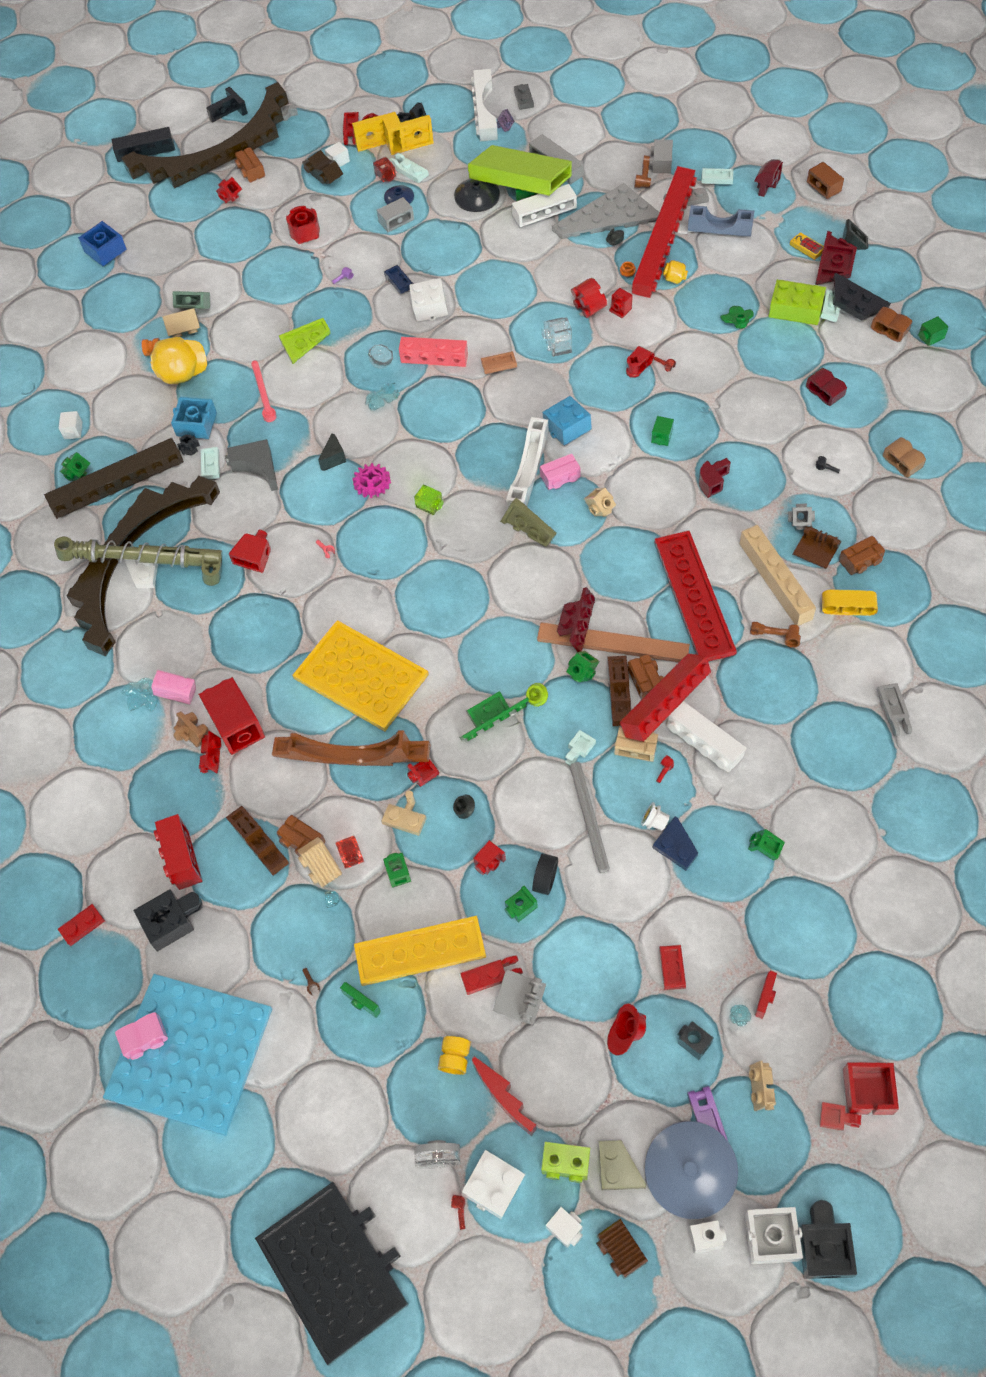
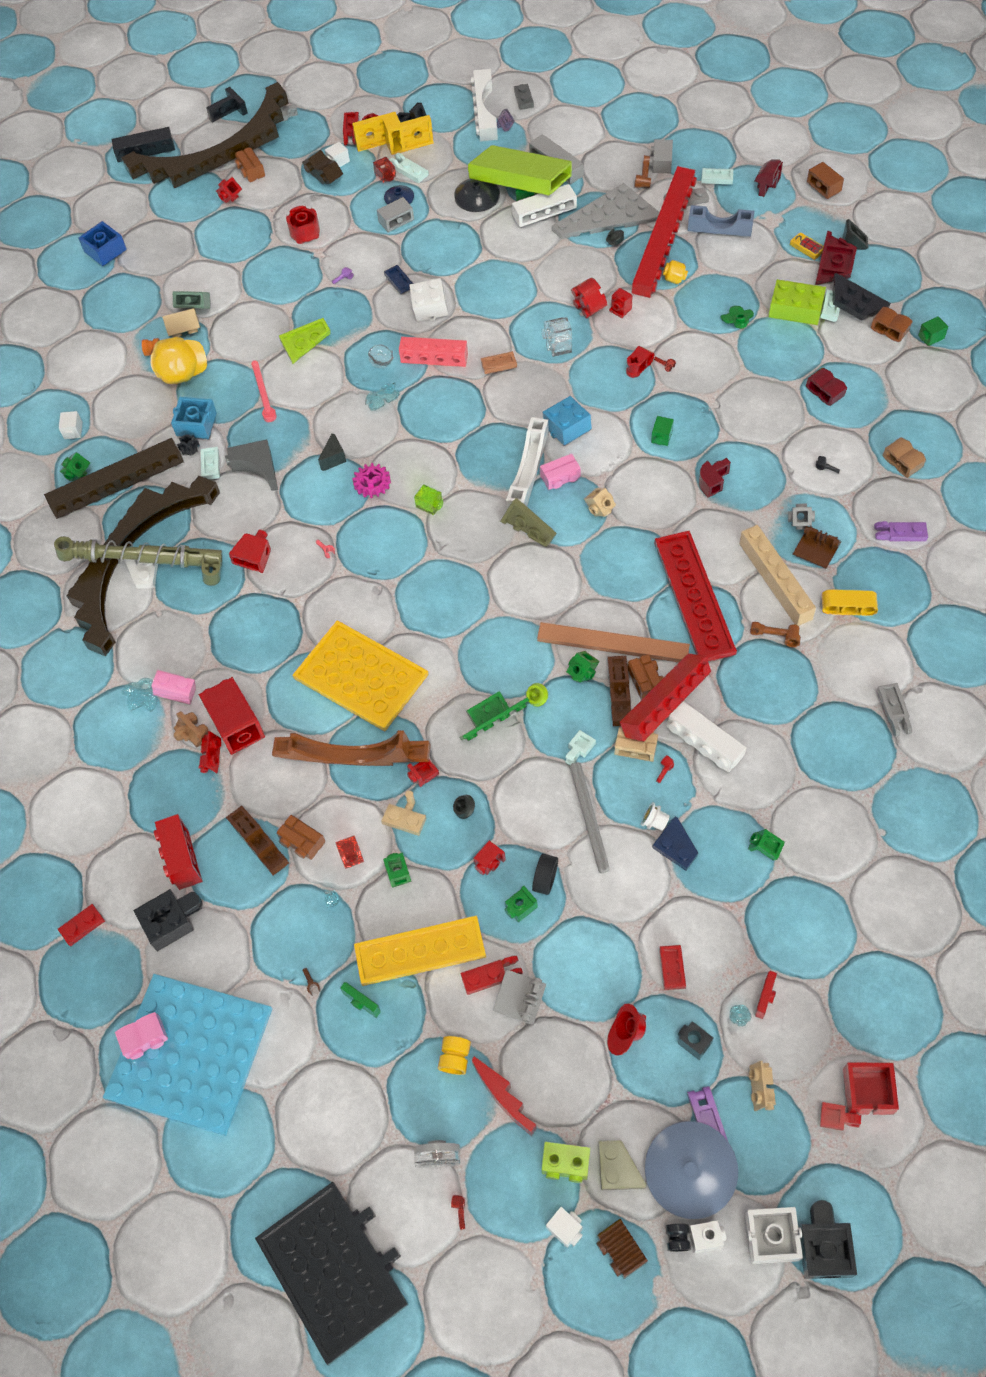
(319, 862): tan brick -> none
(492, 1184): white brick -> none
(576, 619): dark red bracket -> none
(627, 269): orange plate -> none
(678, 1237): none -> black wheel
(862, 555): dark orange brick -> none
(901, 531): none -> medium lavender hinge

